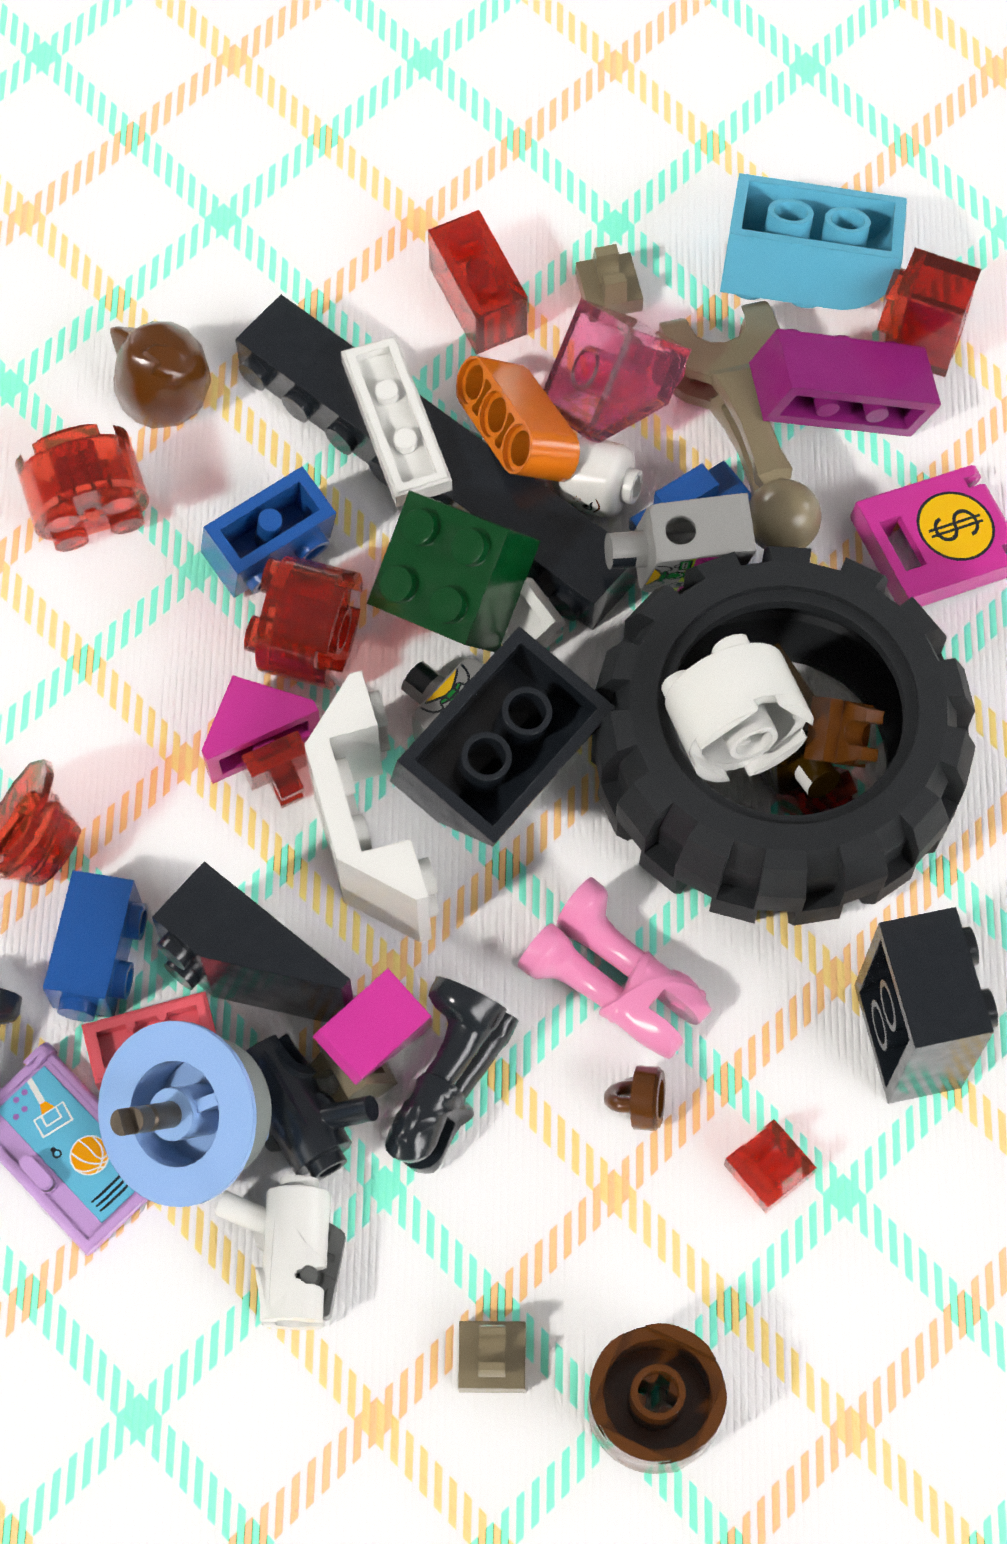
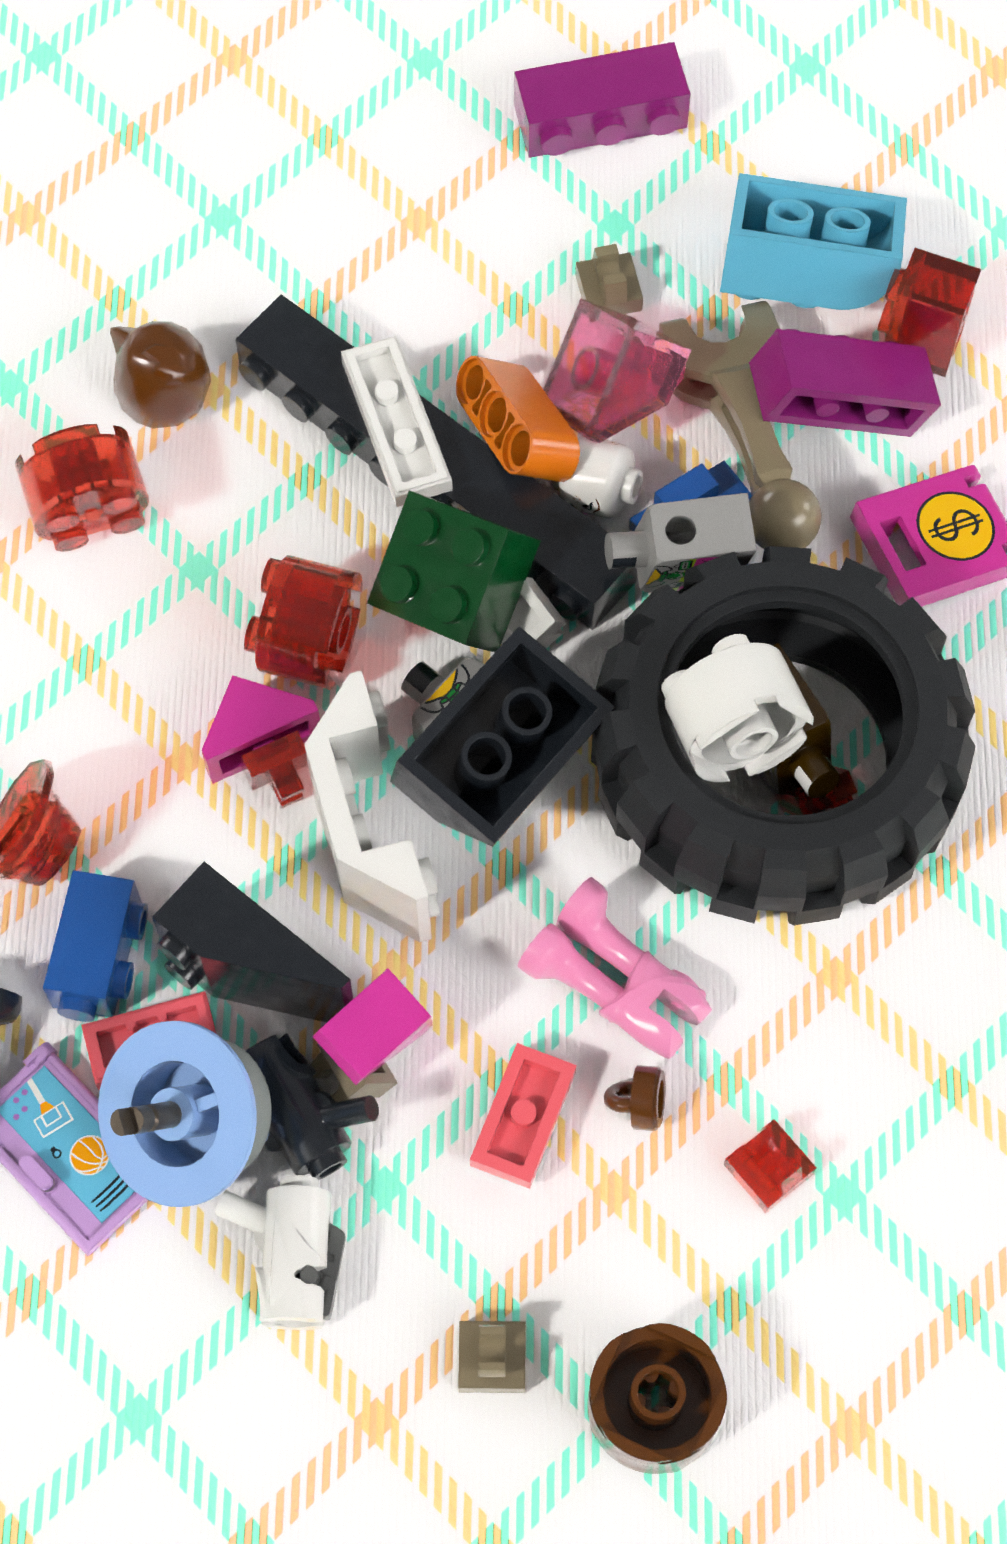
(274, 523): blue brick -> none
(438, 1104): black piece -> none
(477, 281): clear red brick -> none
(523, 1115): none -> coral plate
(601, 99): none -> magenta brick
(841, 732): reddish brown tile -> none
(924, 1004): black brick -> none

